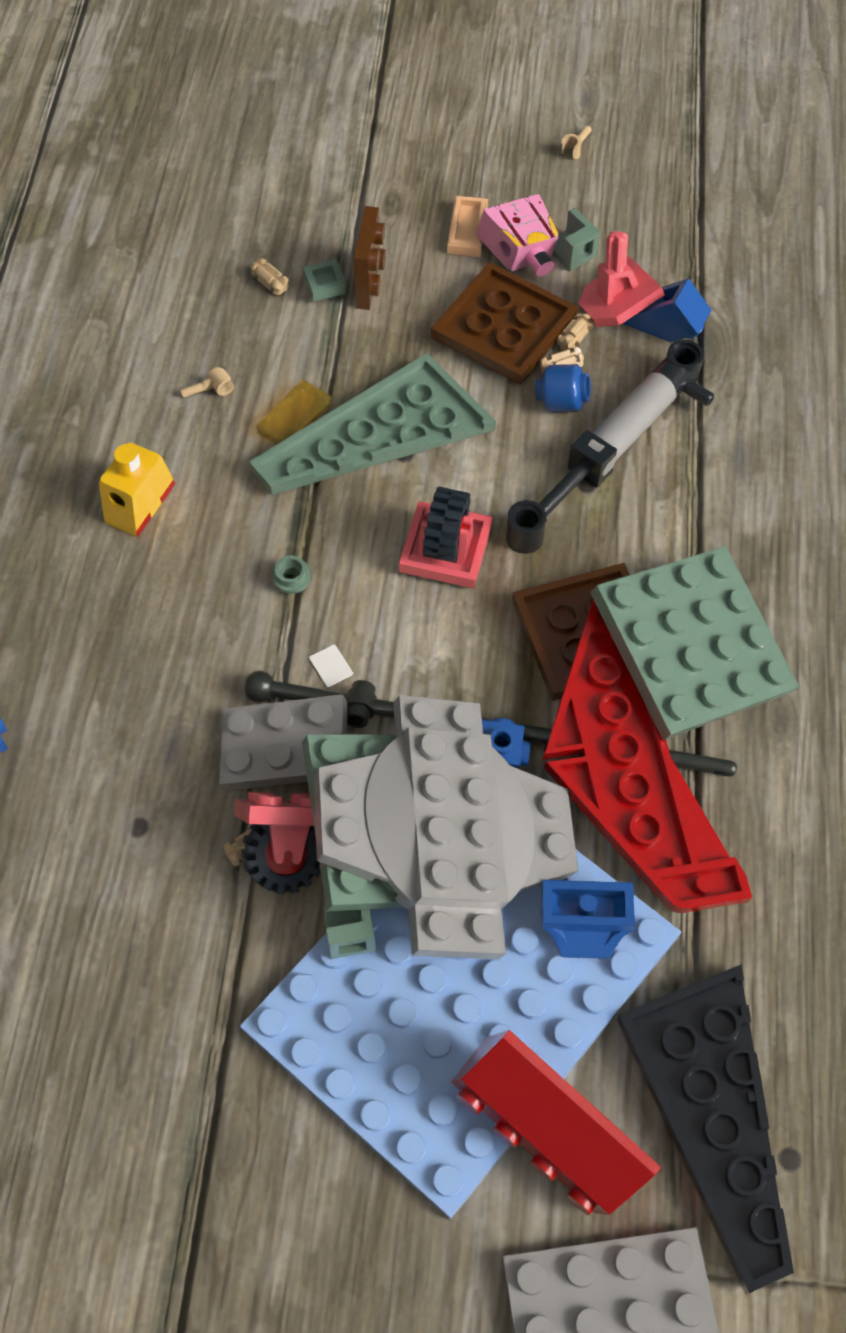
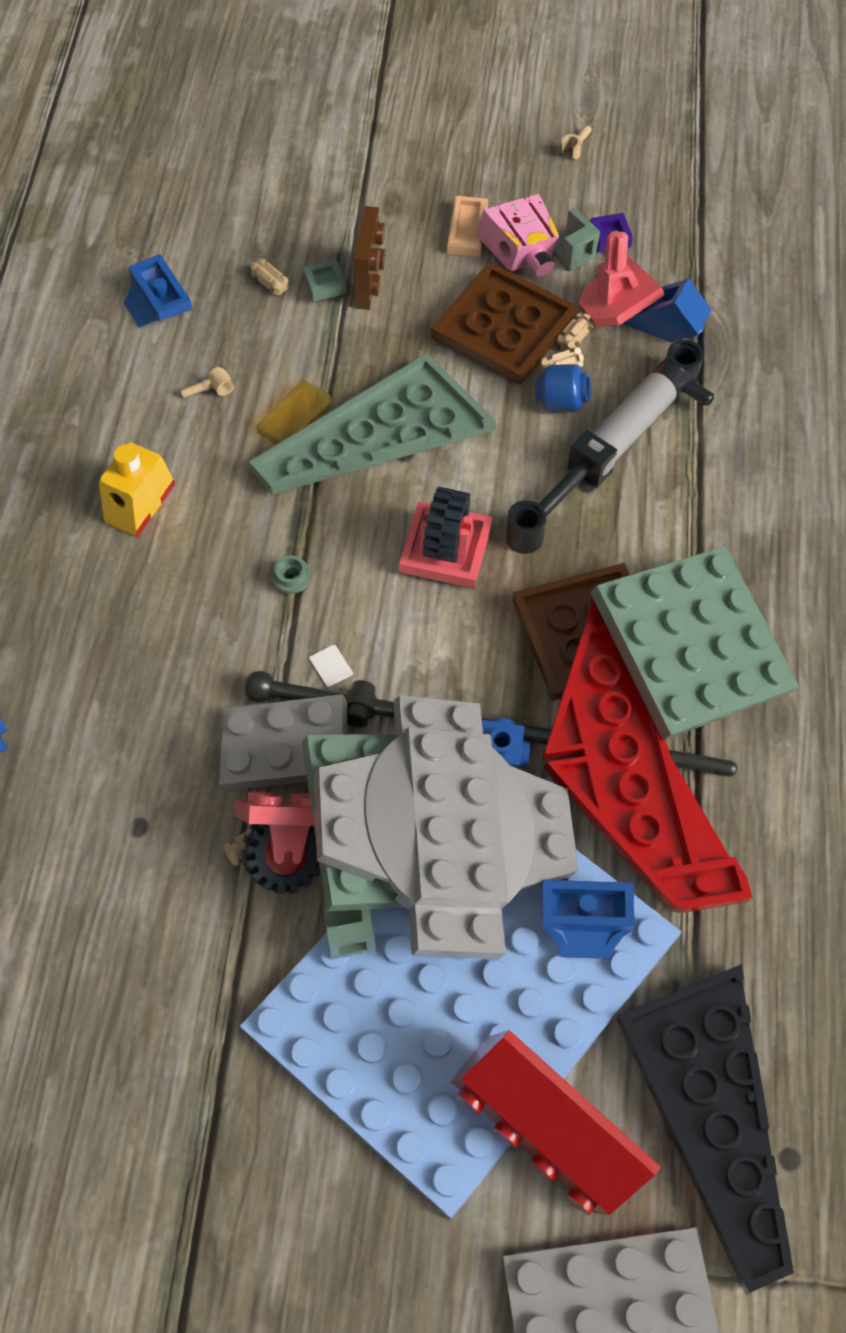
(154, 292): none -> blue slope
(610, 223): none -> dark purple plate

